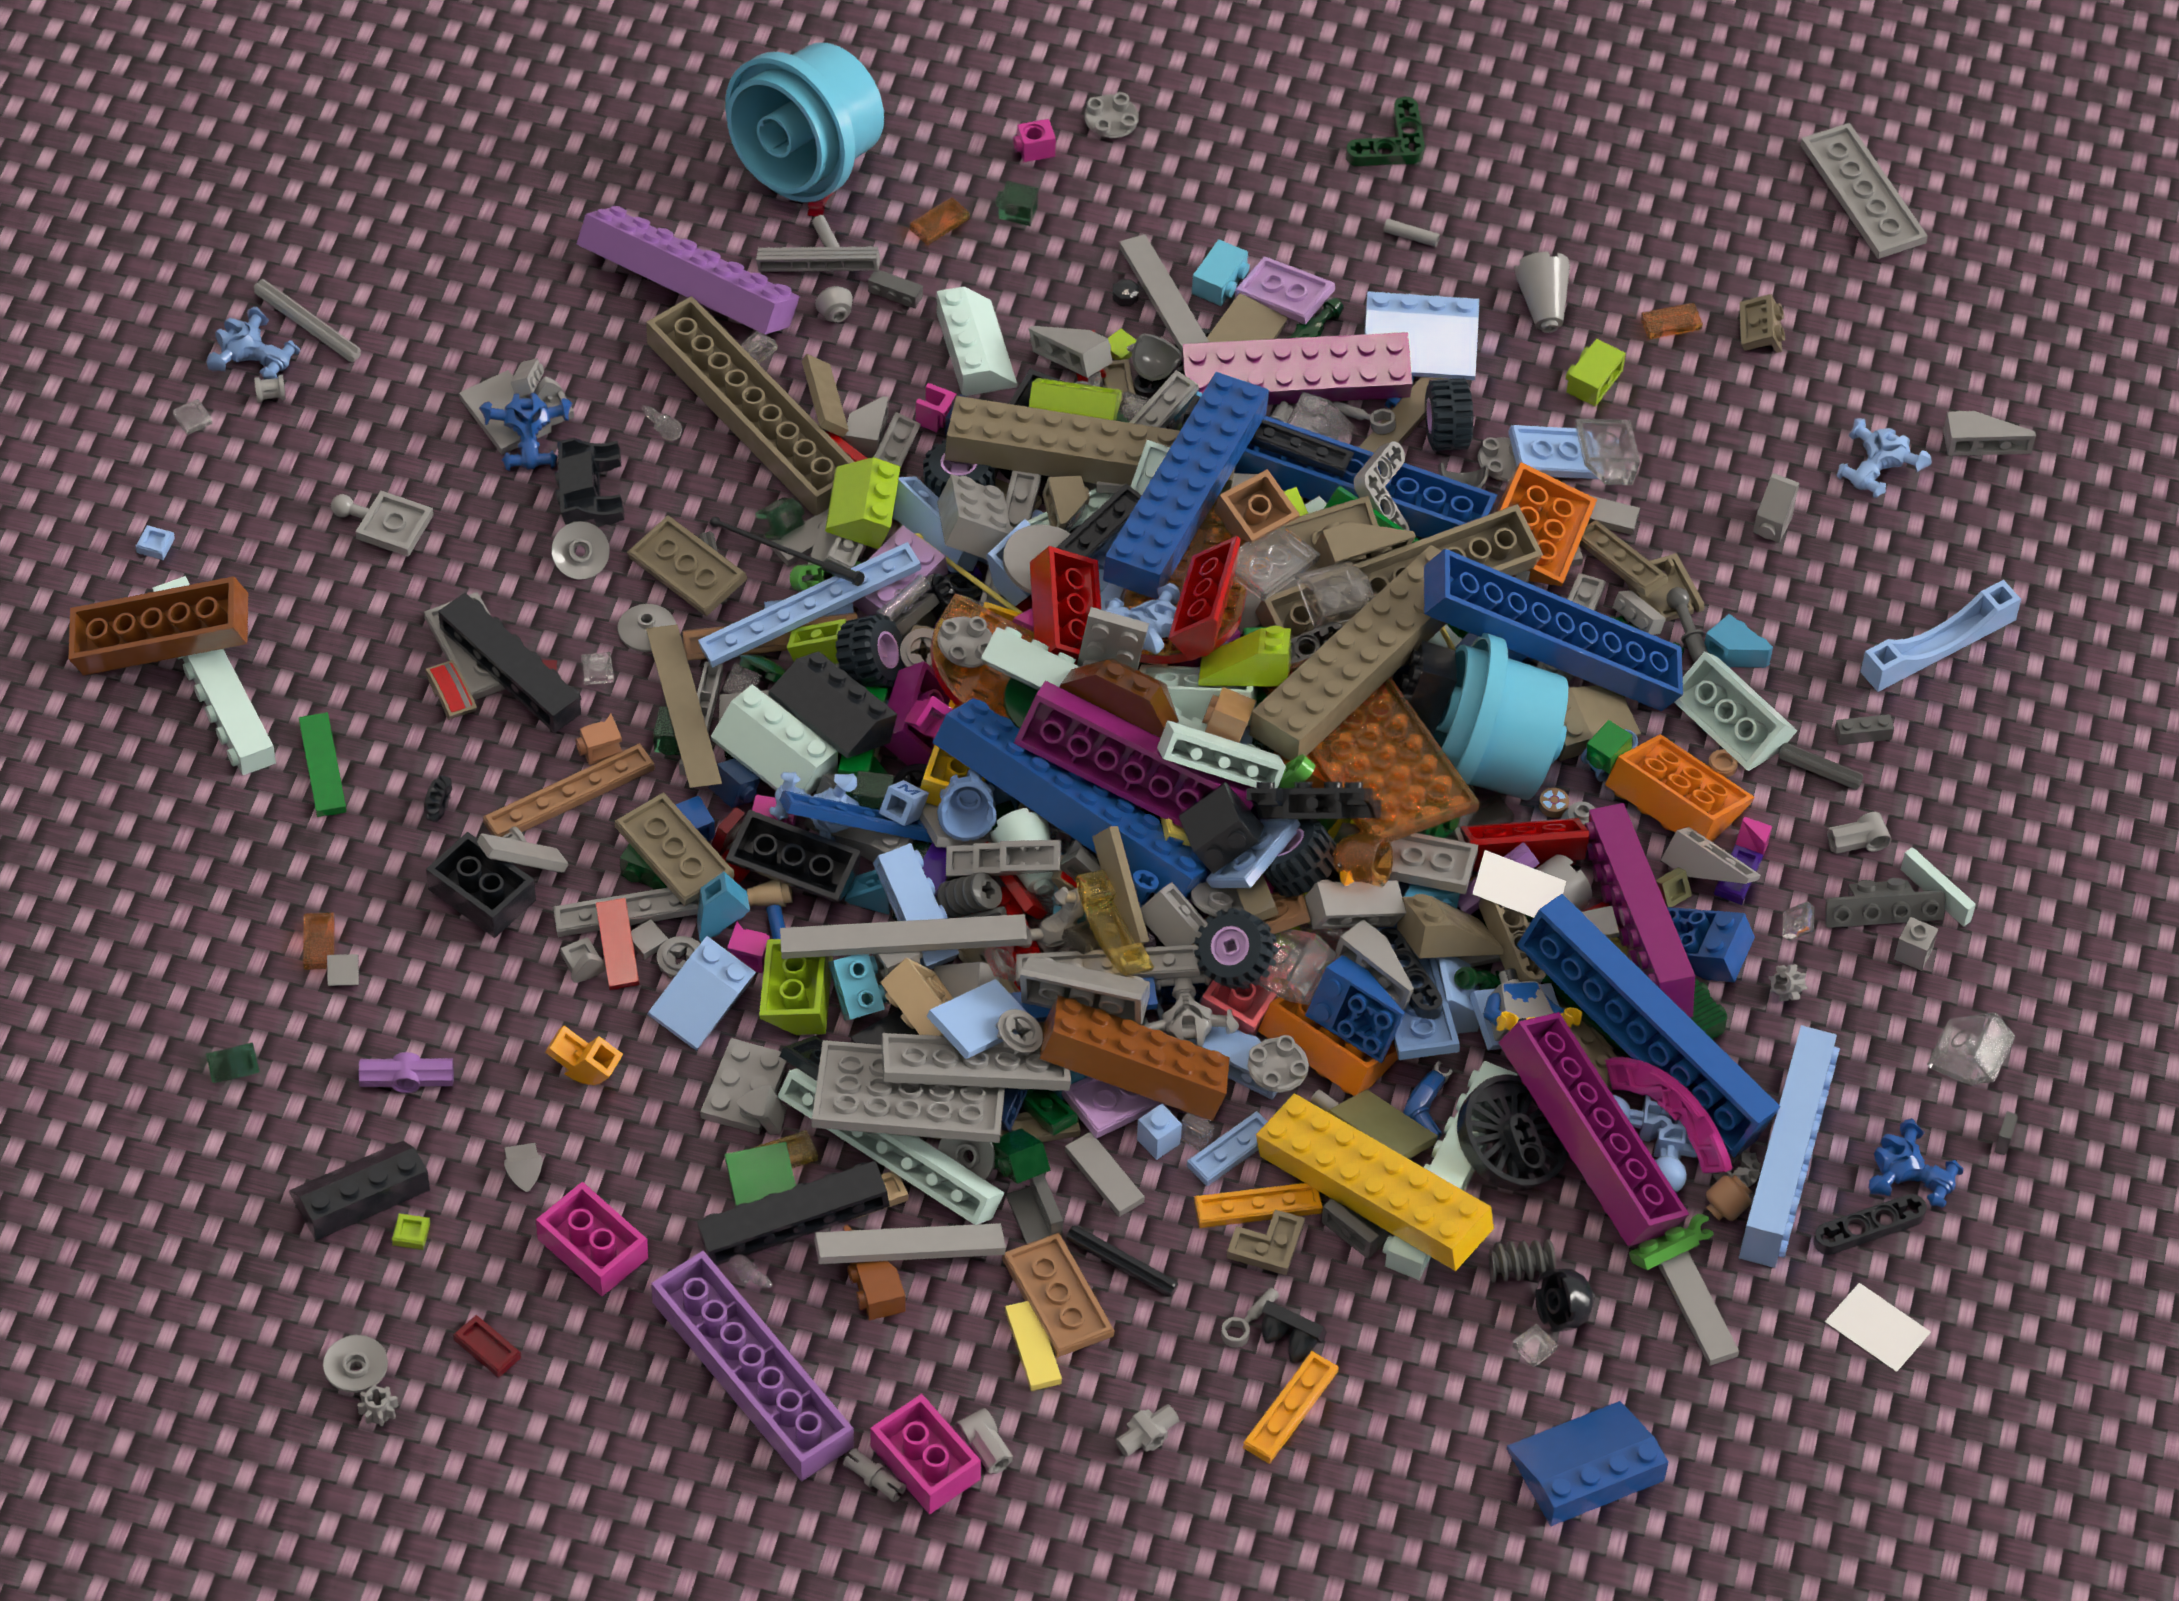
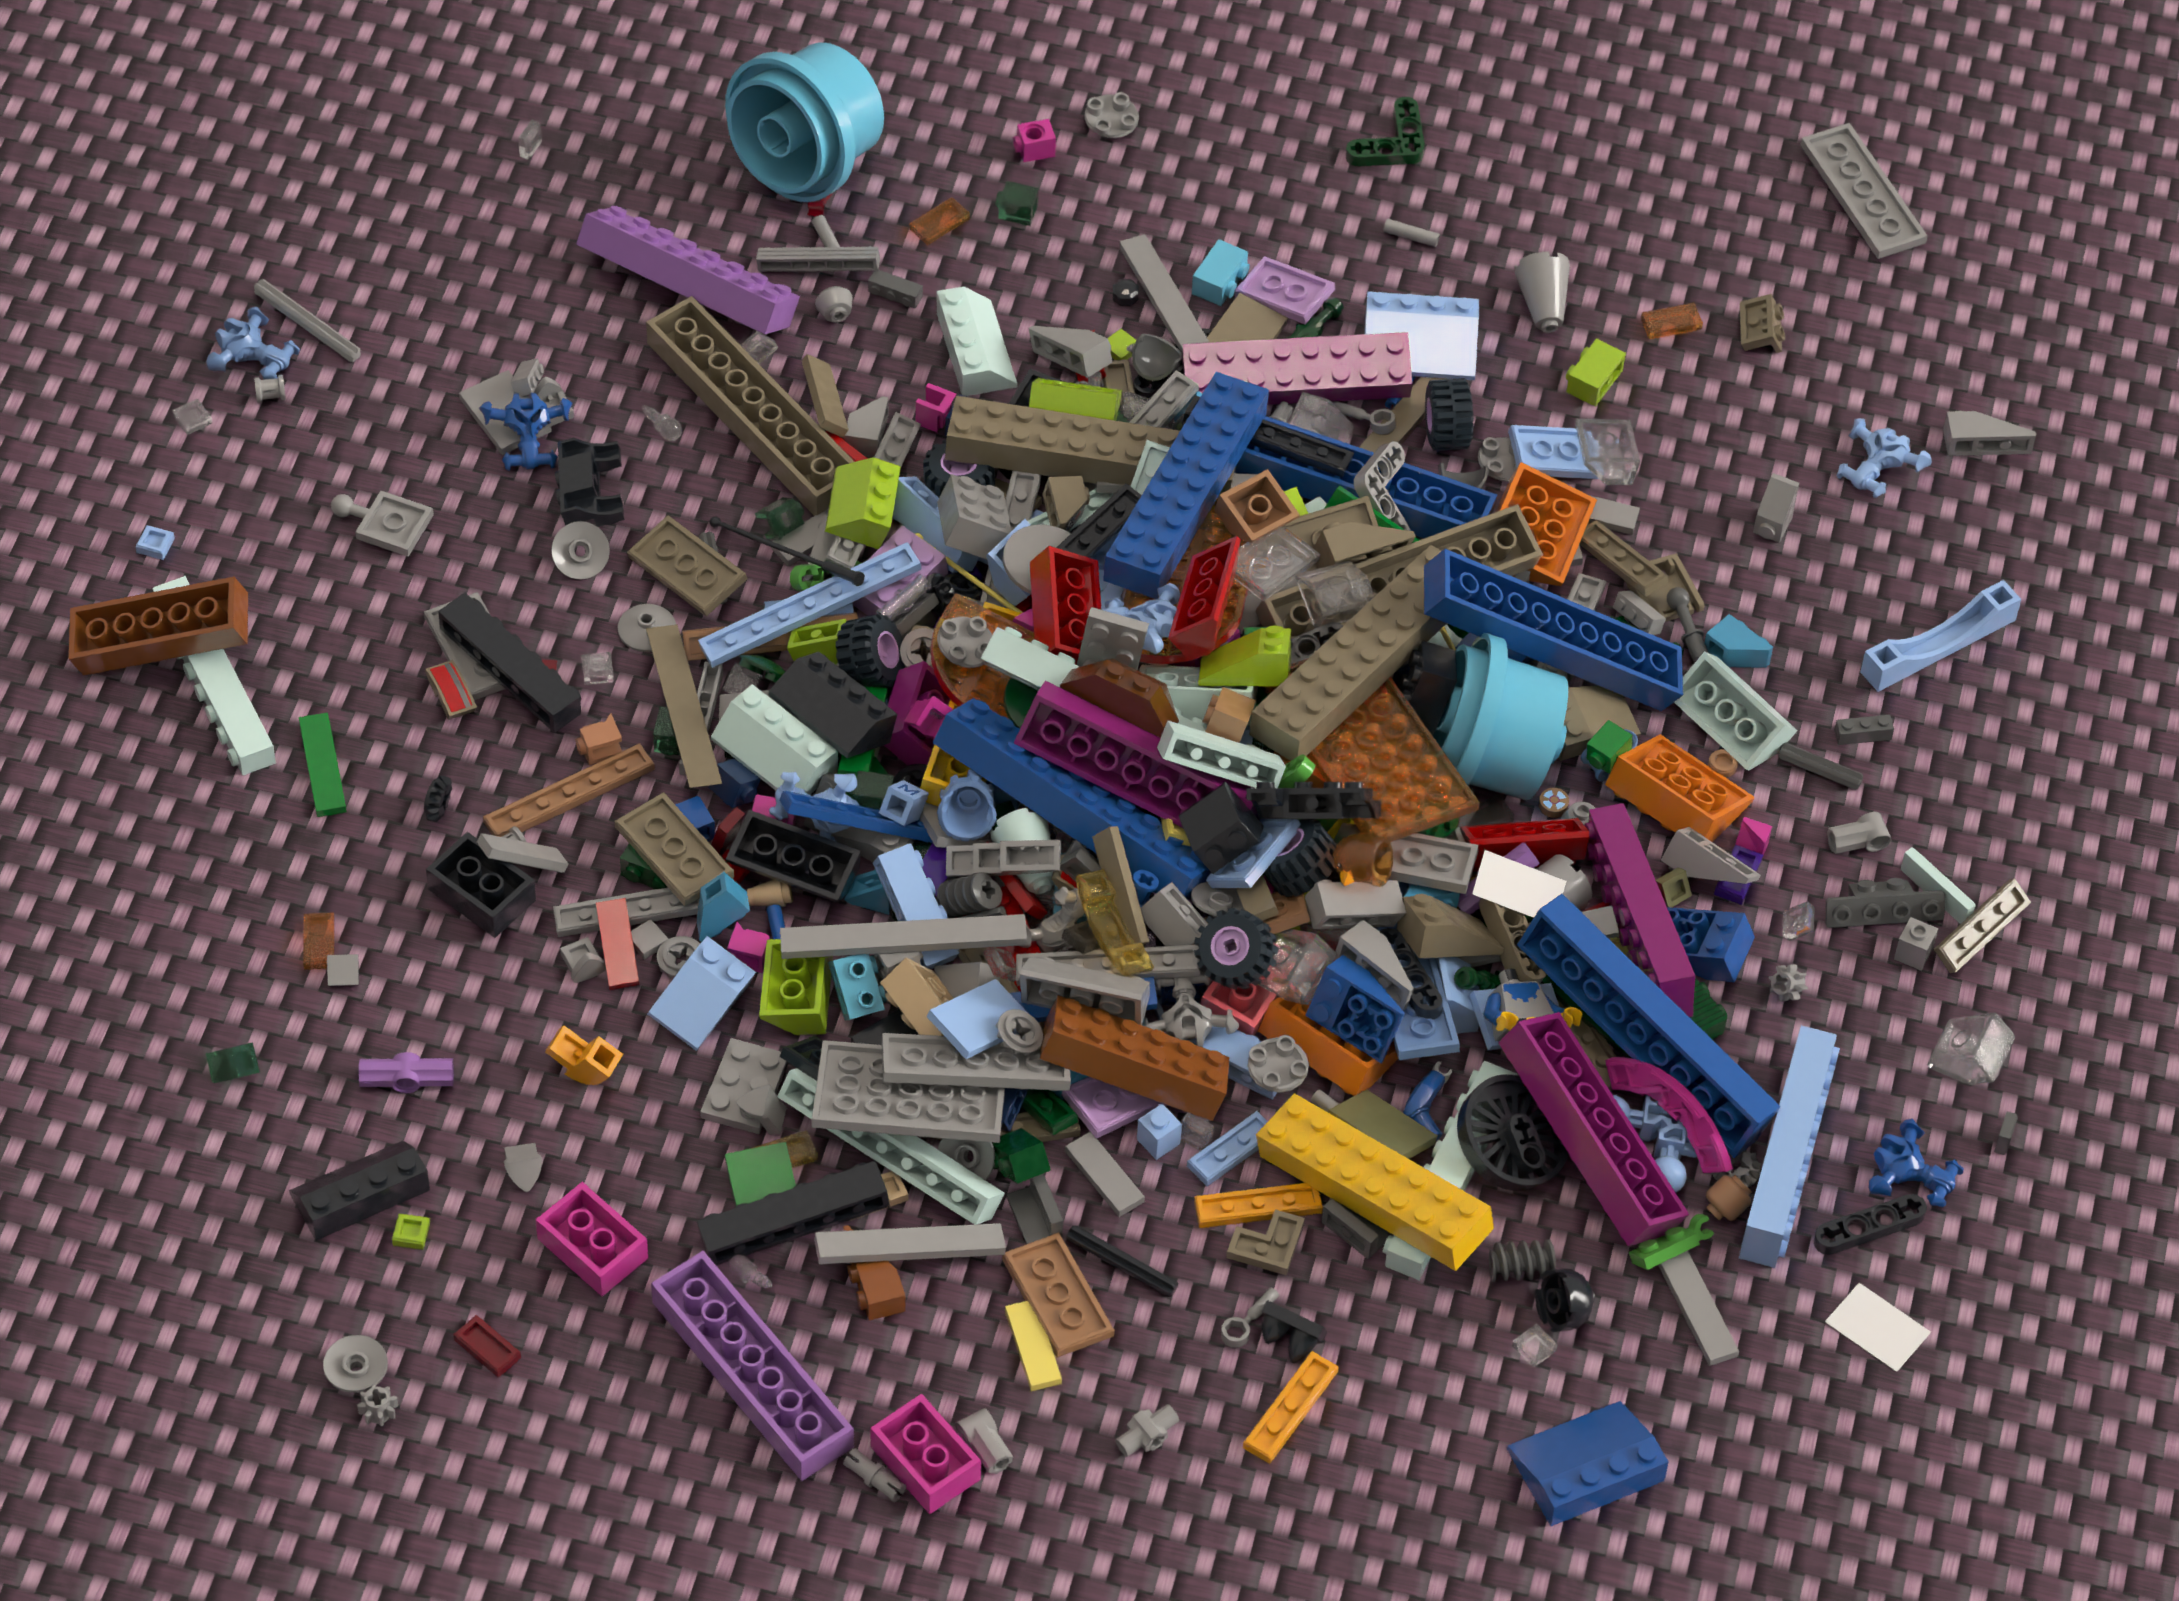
(530, 139): none -> clear tile
(1982, 925): none -> tile

